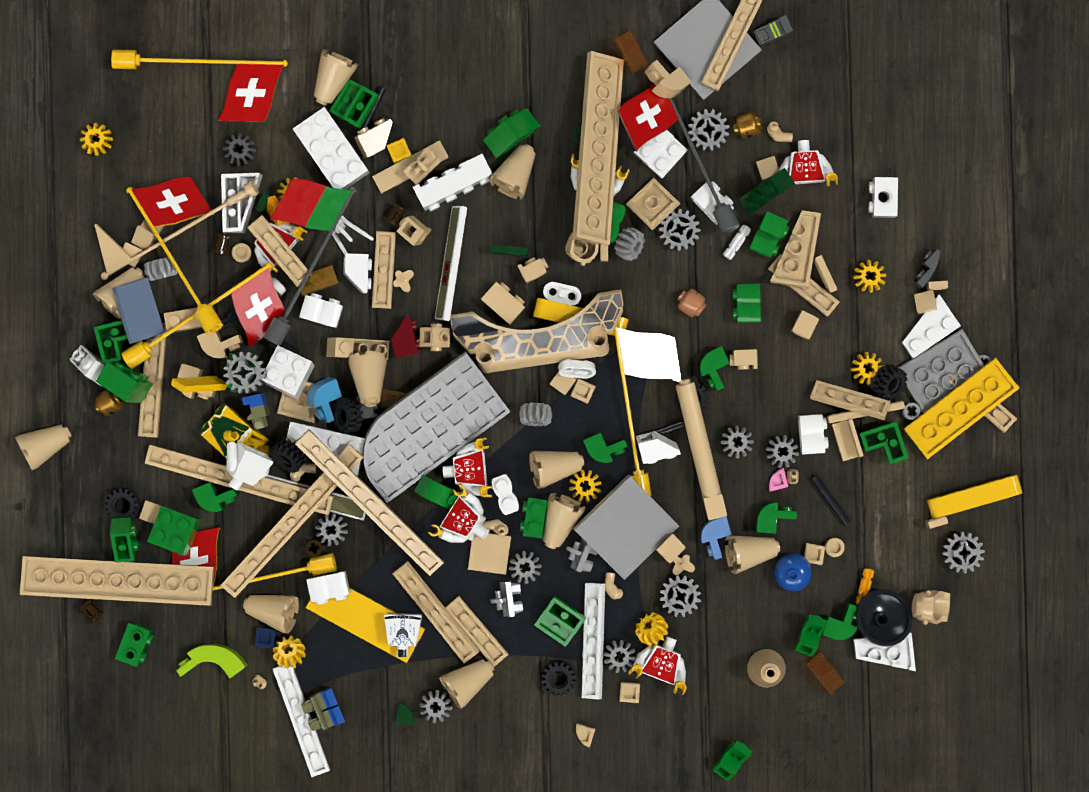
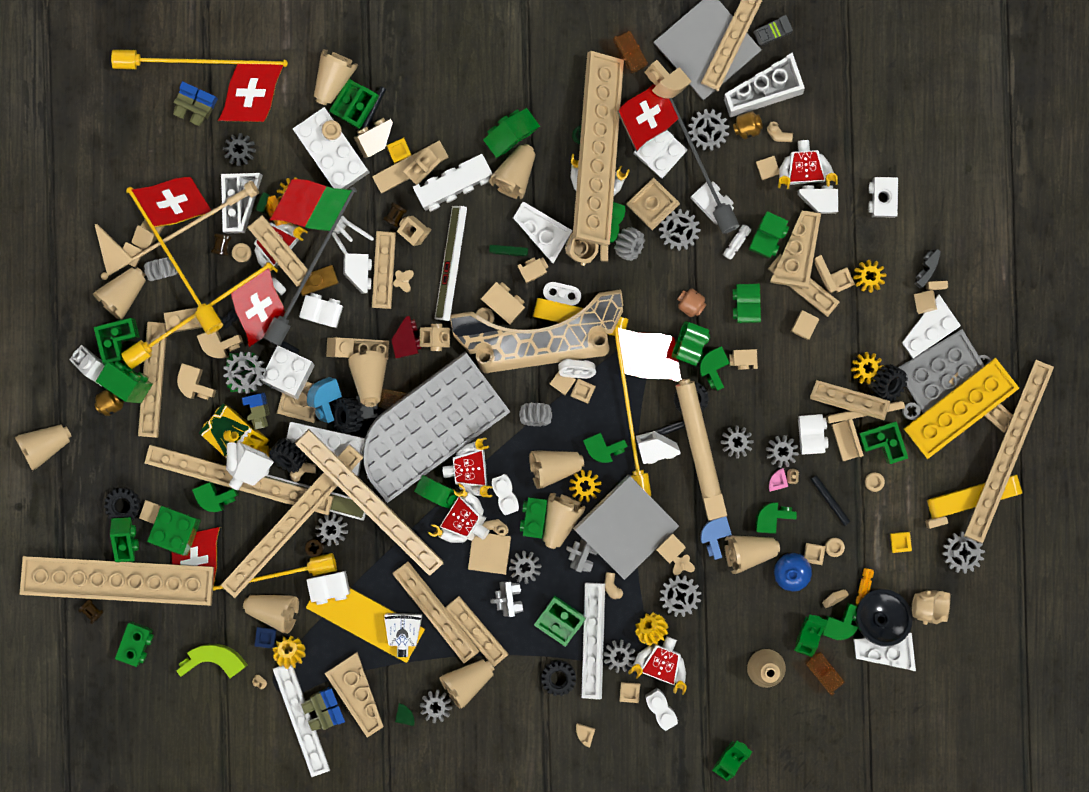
(99, 132): yellow gear -> none
(138, 310): sand blue tile -> none
(196, 101): none -> olive hips
(199, 384): yellow tile -> none
(331, 130): none -> tan tile
(353, 688): none -> tan wing
(486, 314): none -> tan tile
(543, 230): none -> white wing
(658, 704): none -> white brick
(690, 343): none -> green brick
(766, 88): none -> white wedge
(767, 191): dark green brick -> none
(820, 200): none -> white slope
(834, 598): none -> tan tile
(842, 279): none -> tan tile
(874, 482): none -> tan tile
(900, 542): none -> yellow tile
(1008, 451): none -> tan plate

